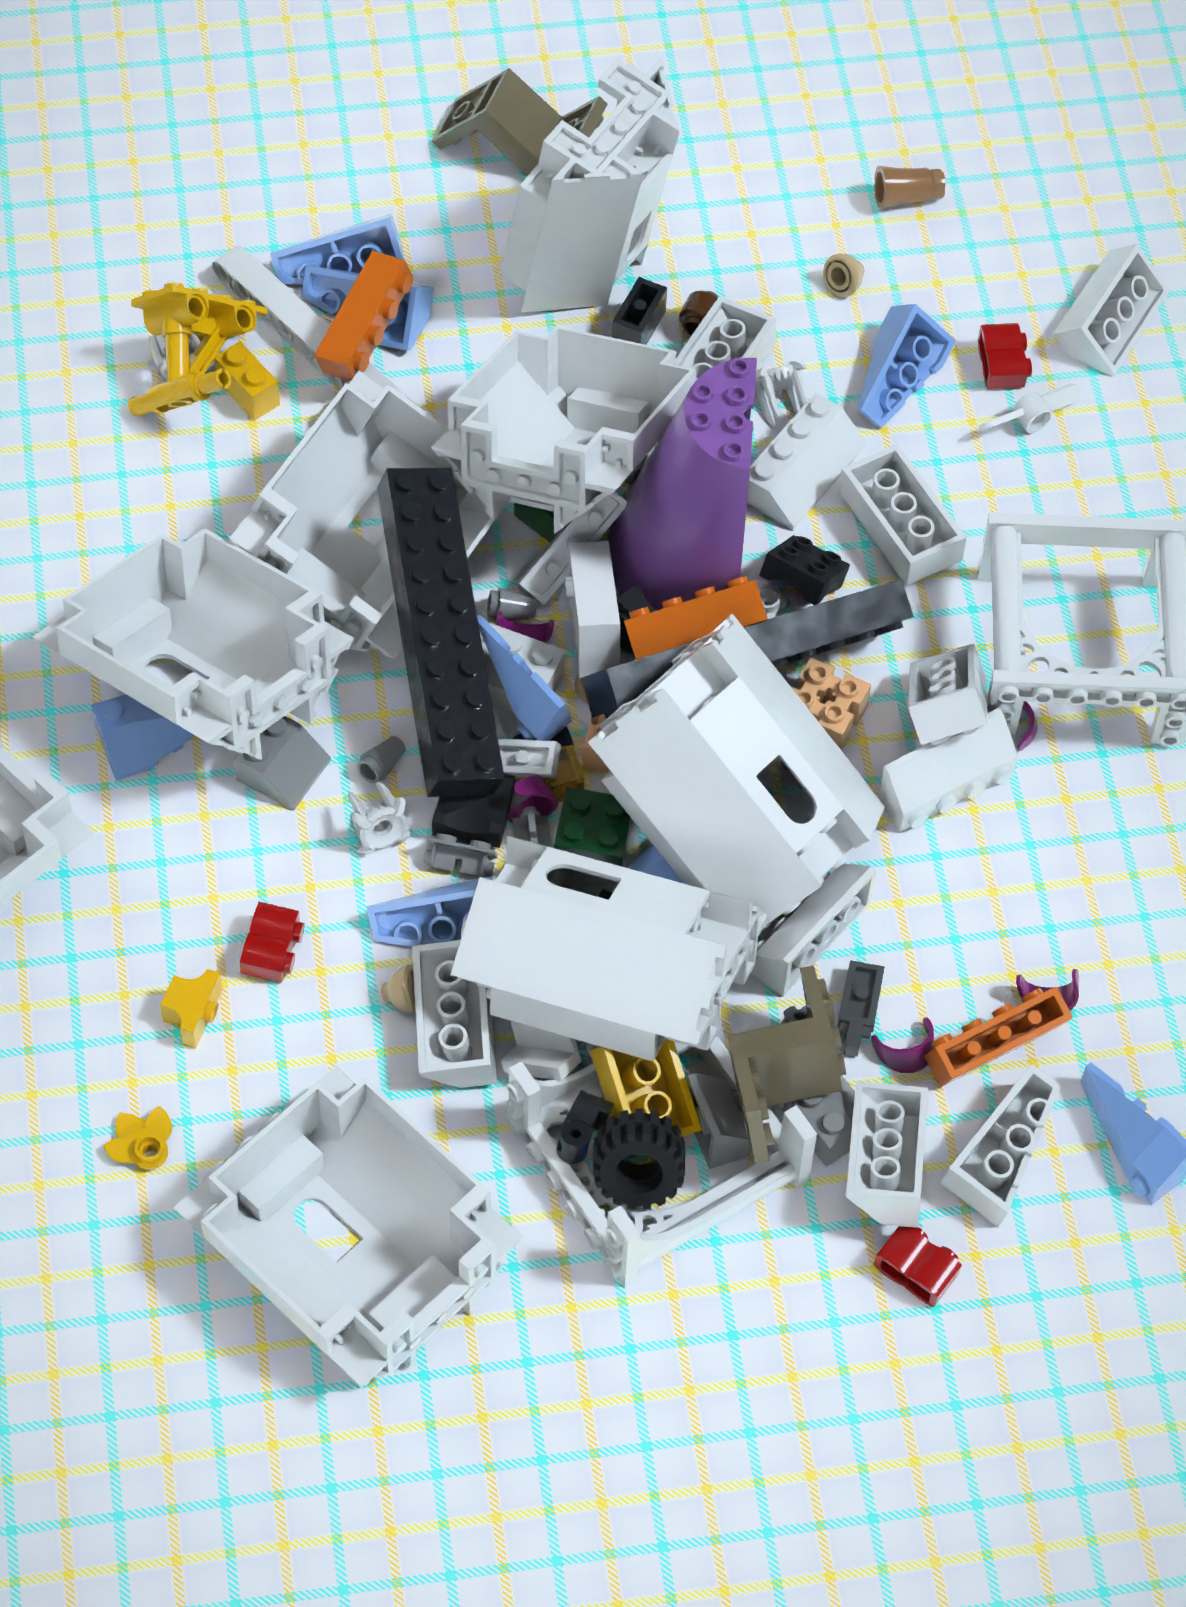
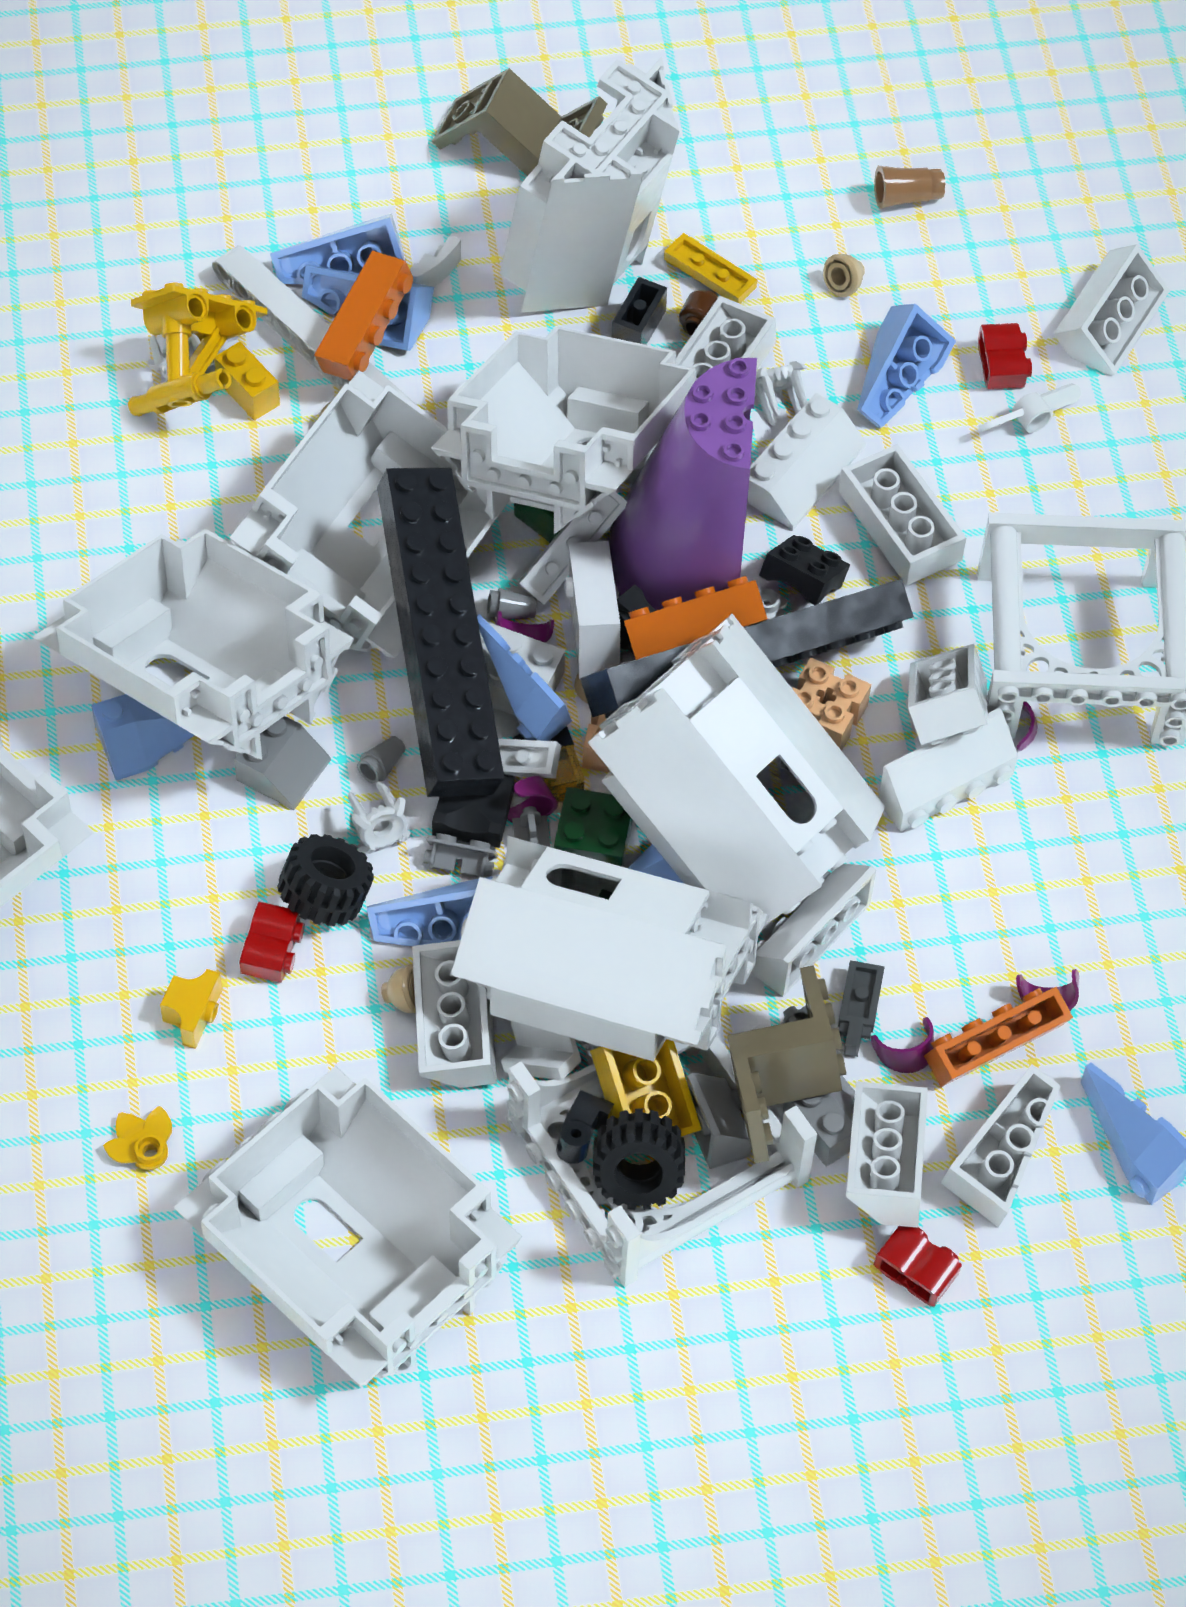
(325, 879): none -> black tyre
(434, 269): none -> white slope
(710, 269): none -> yellow plate

